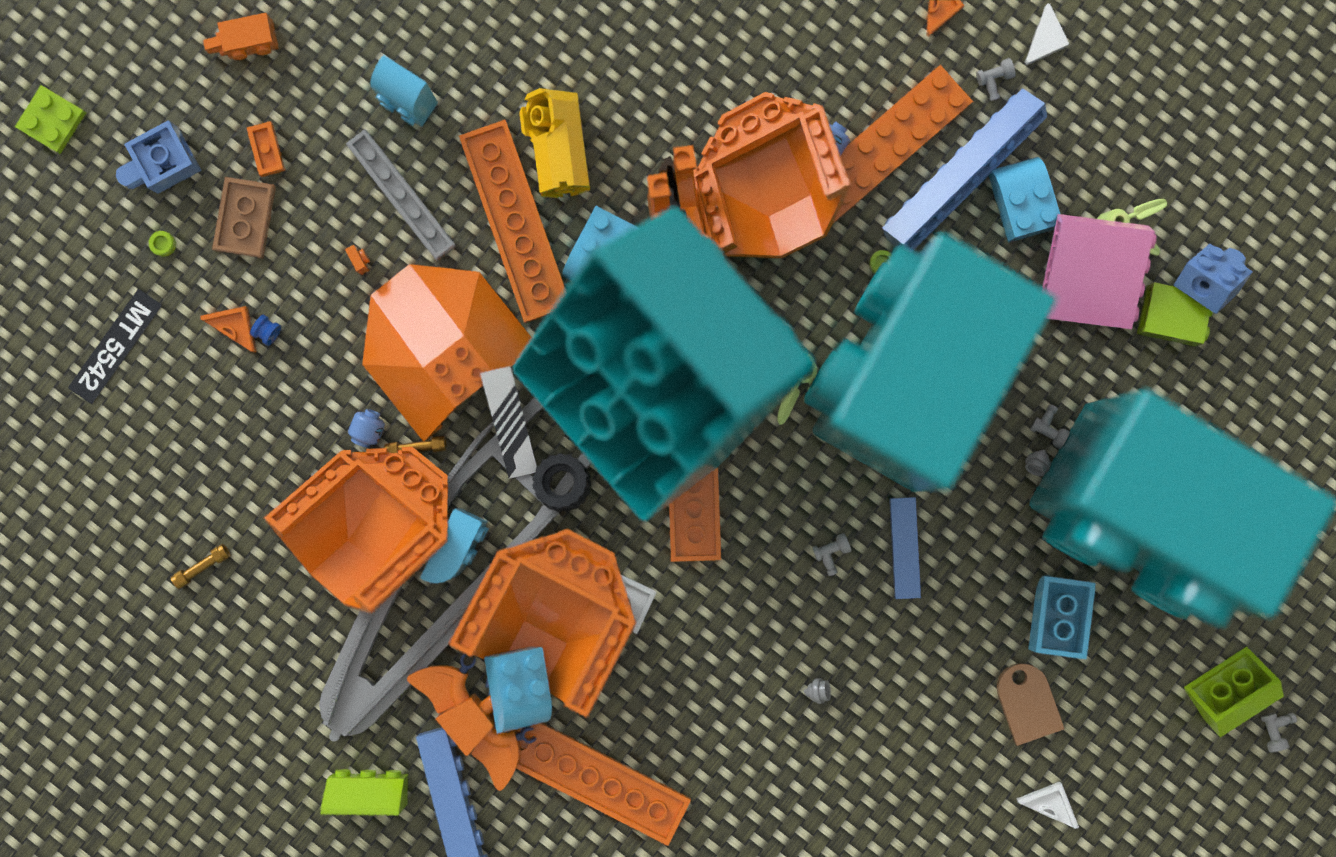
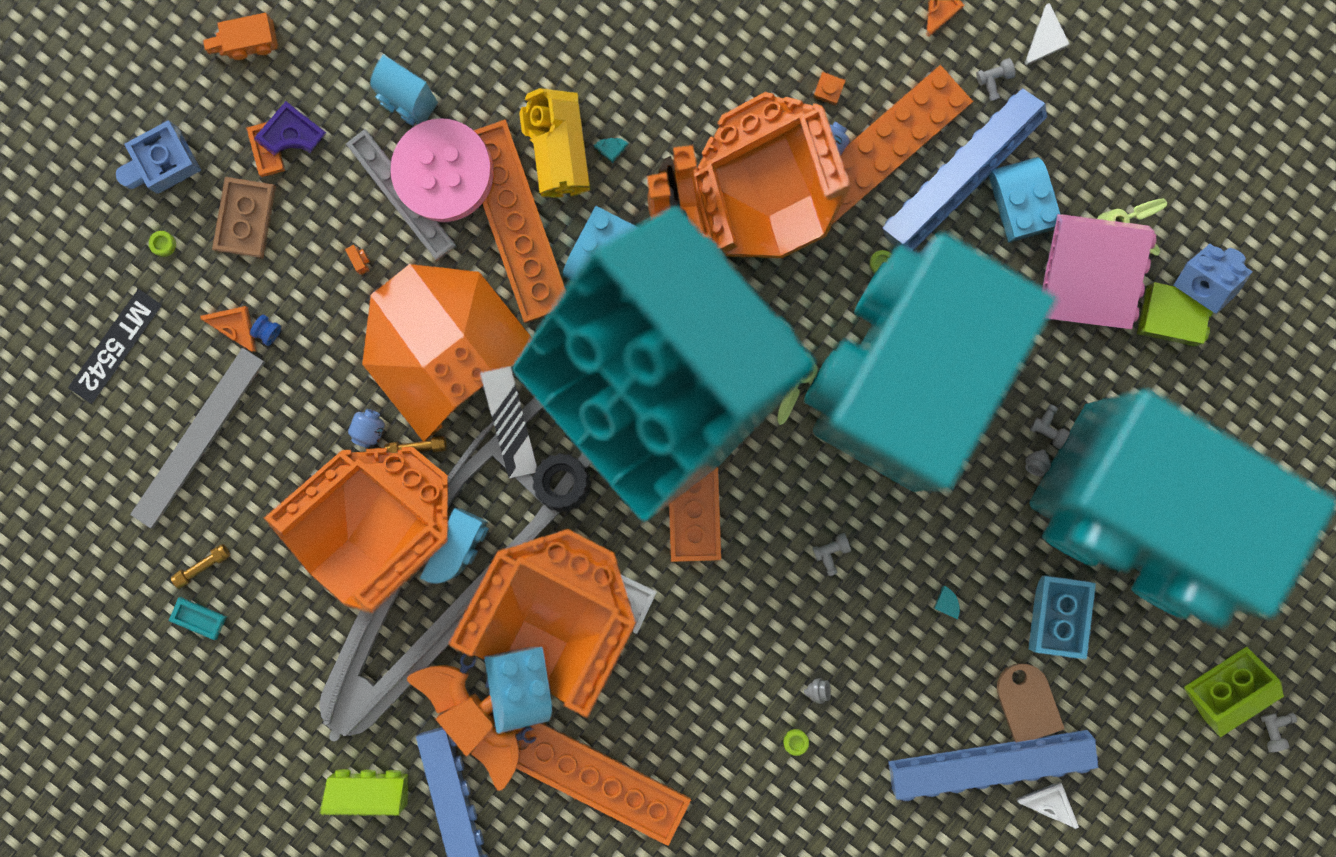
(50, 119): lime plate -> none
(197, 438): none -> light grey tile
(197, 618): none -> teal tile
(289, 130): none -> dark purple tile
(442, 170): none -> bright pink brick
(611, 147): none -> teal tile
(796, 742): none -> lime tile
(829, 88): none -> orange plate
(905, 548): medium blue tile -> none
(947, 603): none -> teal tile
(993, 765): none -> medium blue brick

